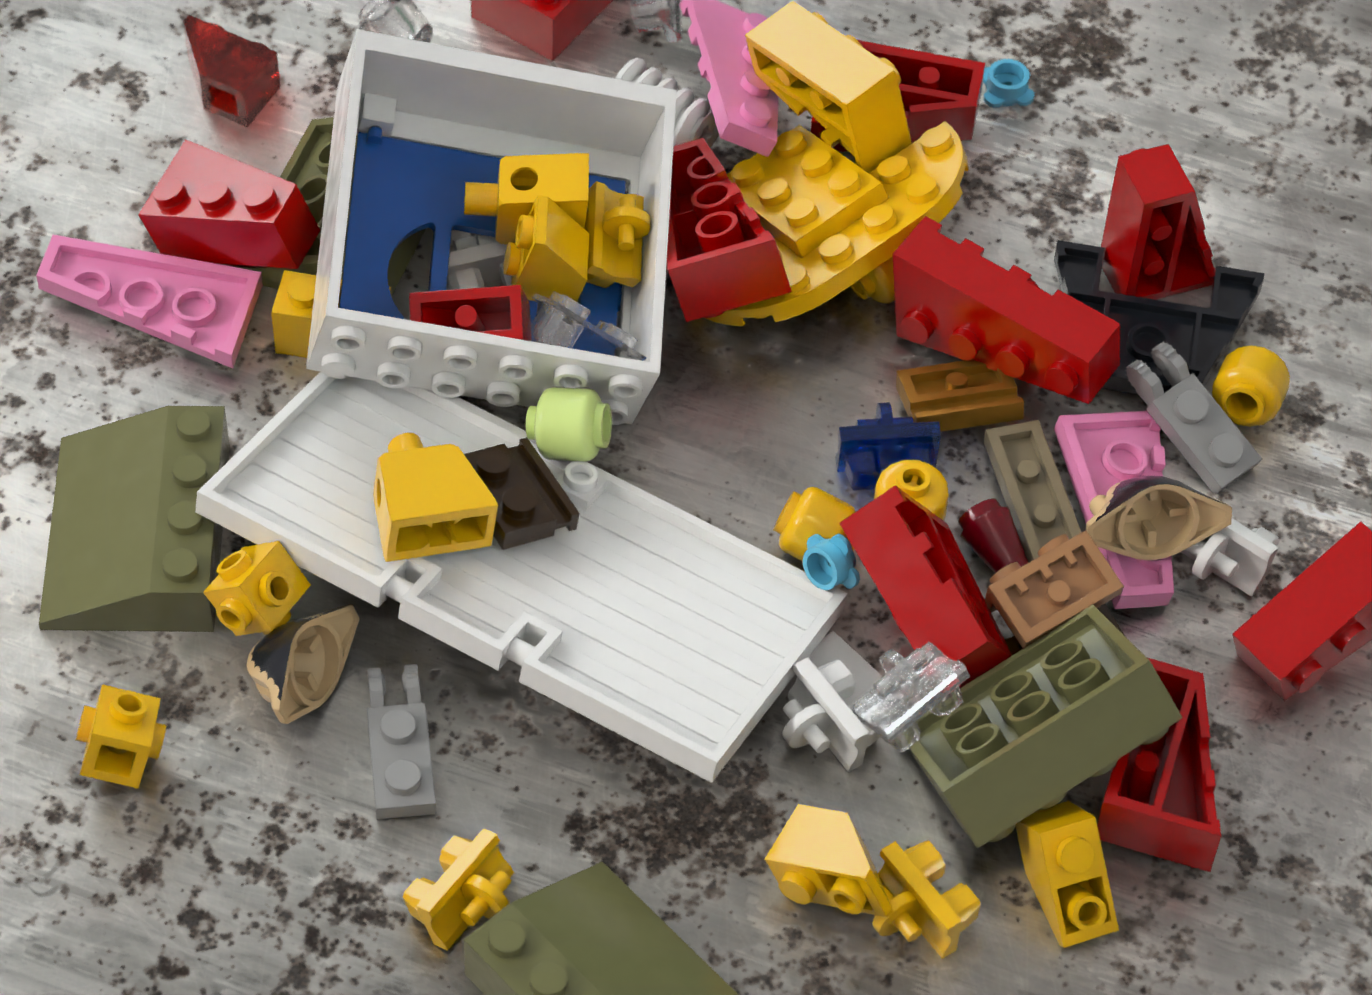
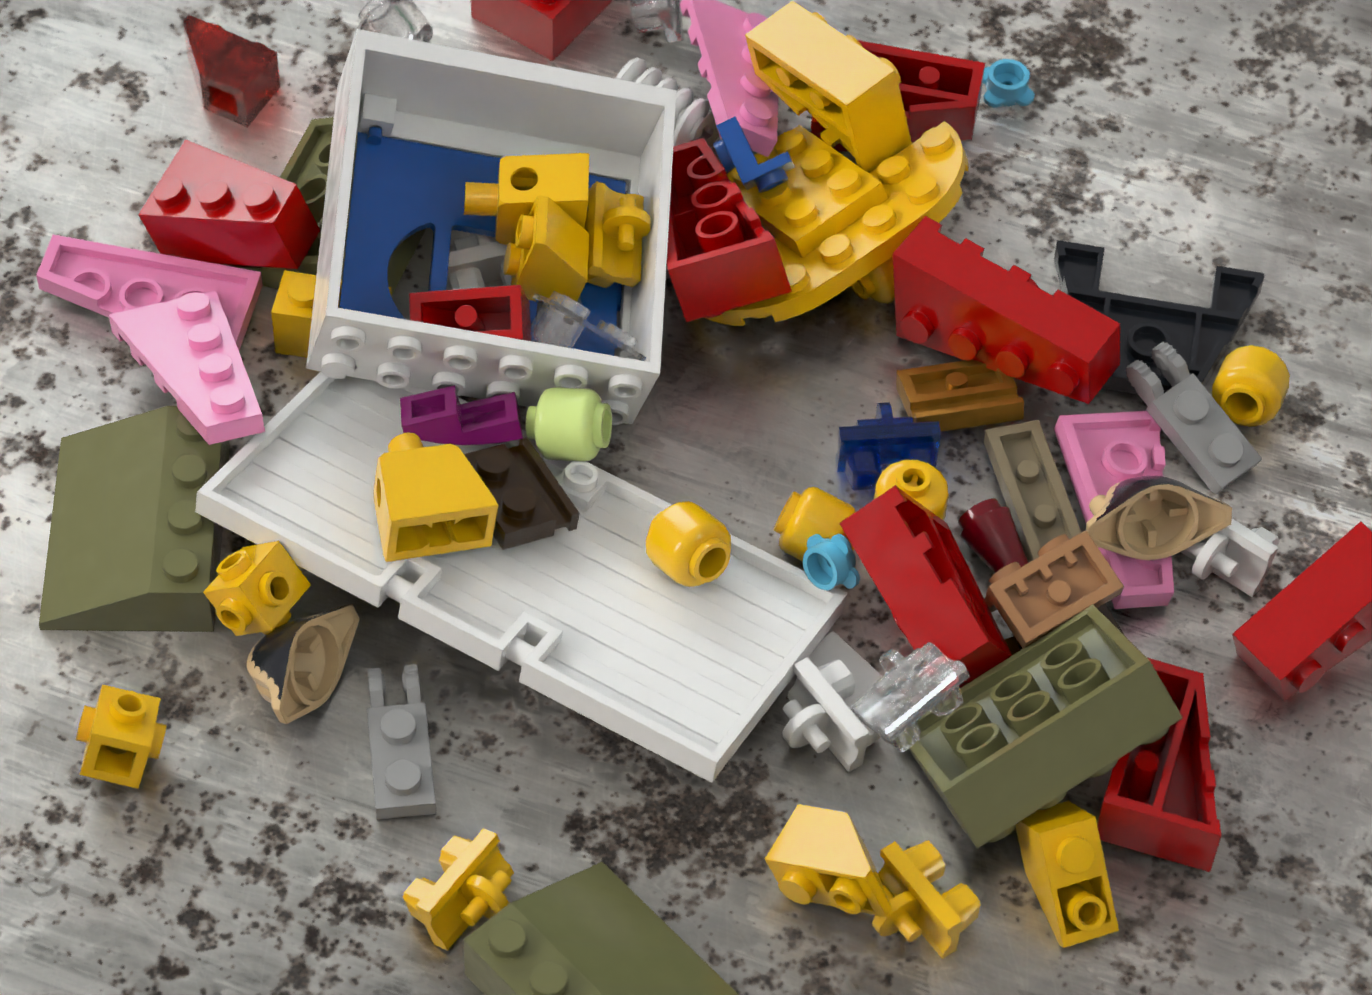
(196, 361): none -> bright pink wing
(442, 419): none -> magenta slope
(688, 544): none -> yellow head
(736, 153): none -> blue bracket
(1154, 228): red wedge -> none

